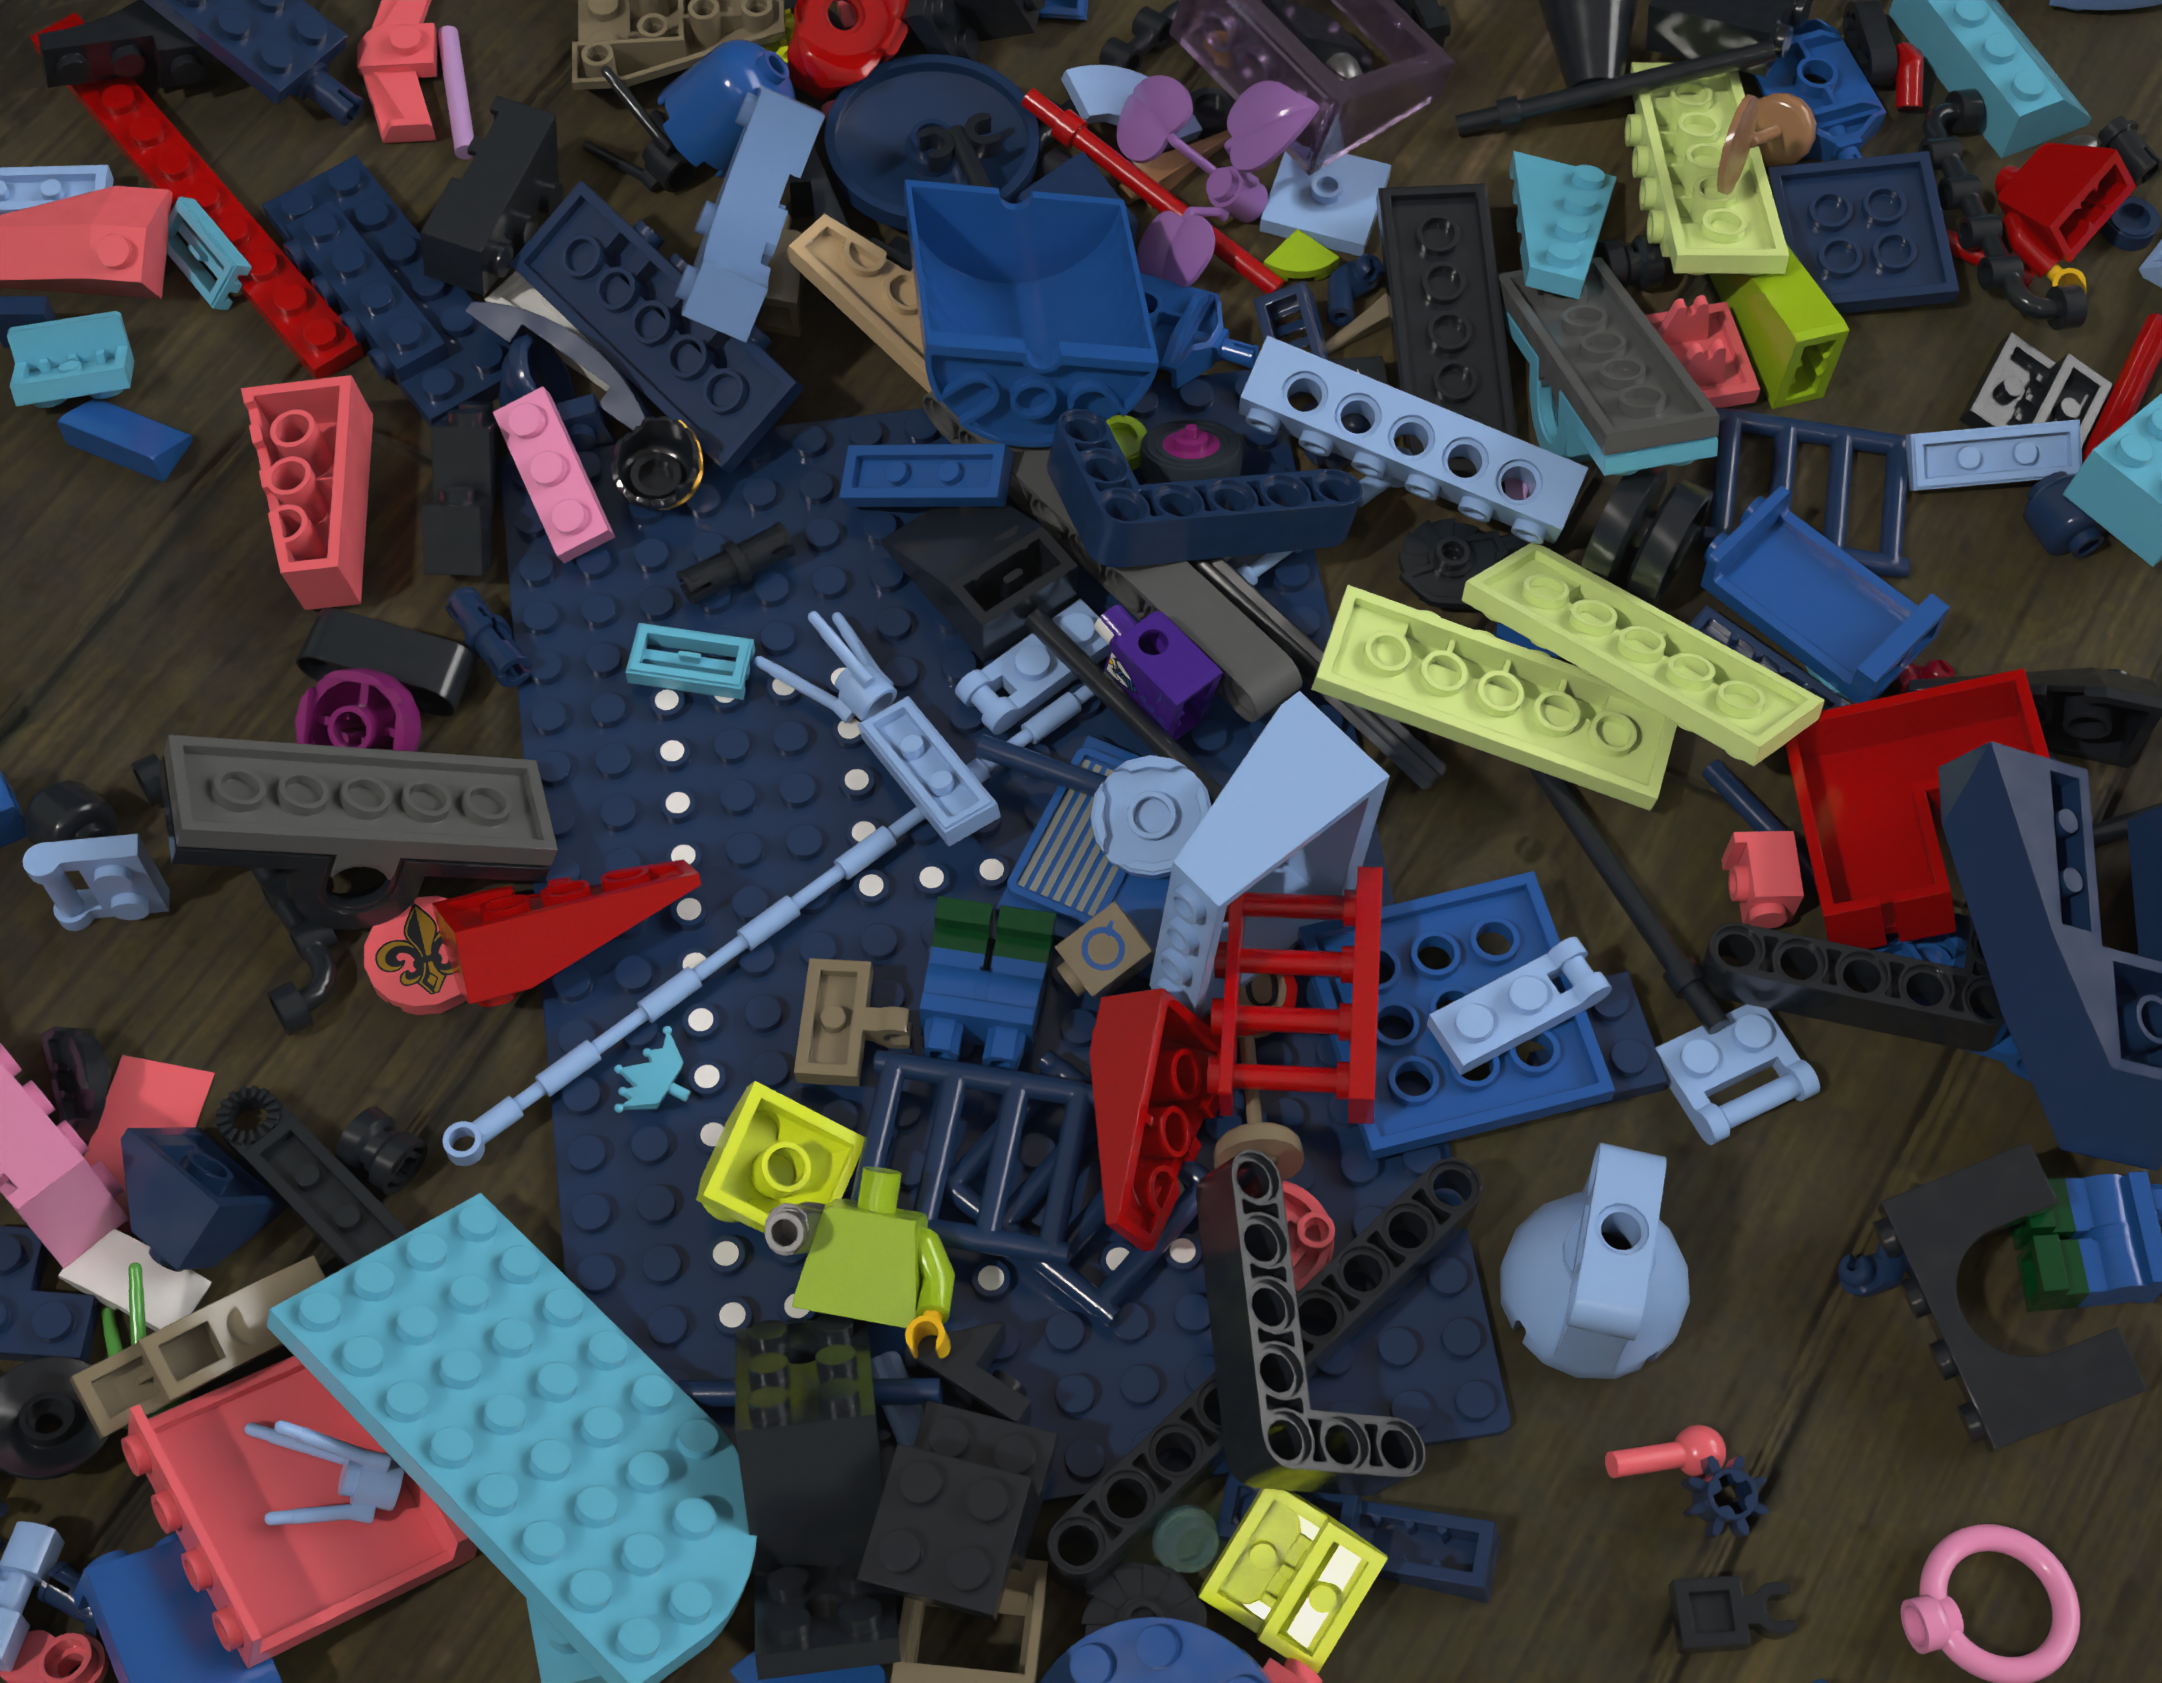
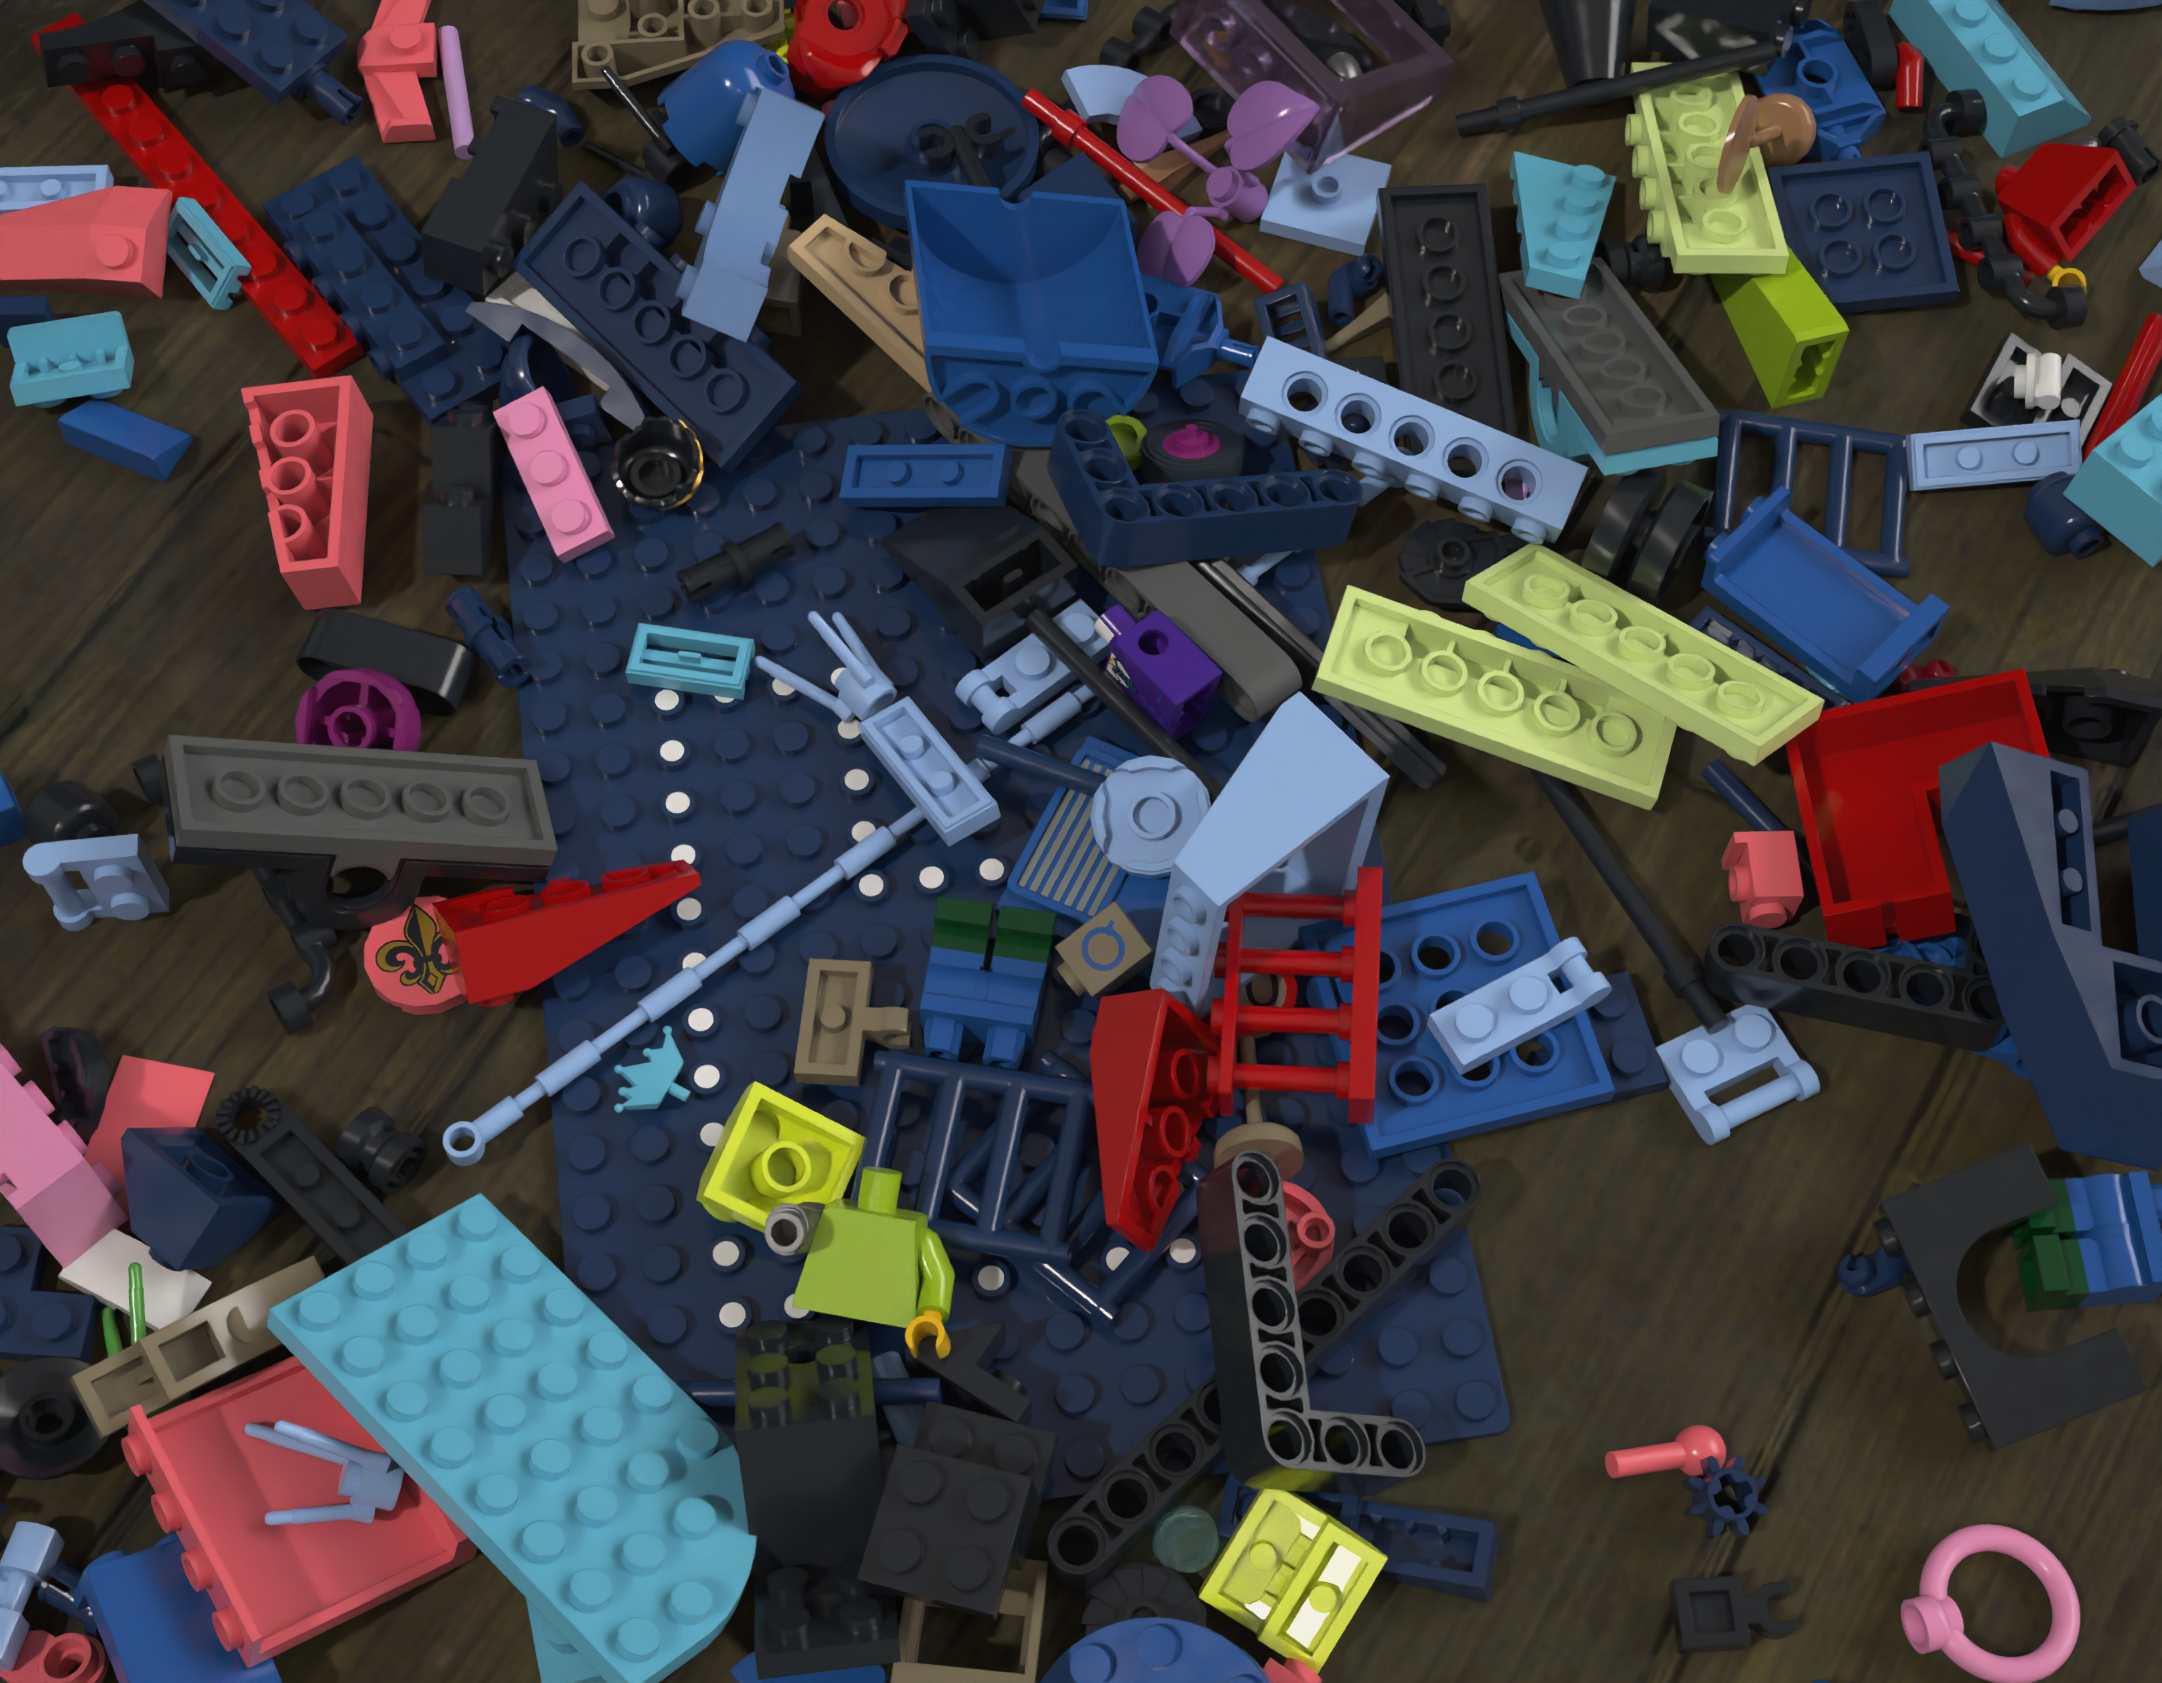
(568, 126): none -> dark blue arm
(651, 202): none -> dark blue head
(1302, 258): lime tile -> none
(1578, 1297): light blue piece -> none
(1709, 350): coral plate -> none
(2039, 381): none -> white plate
(2132, 225): dark blue tile -> none

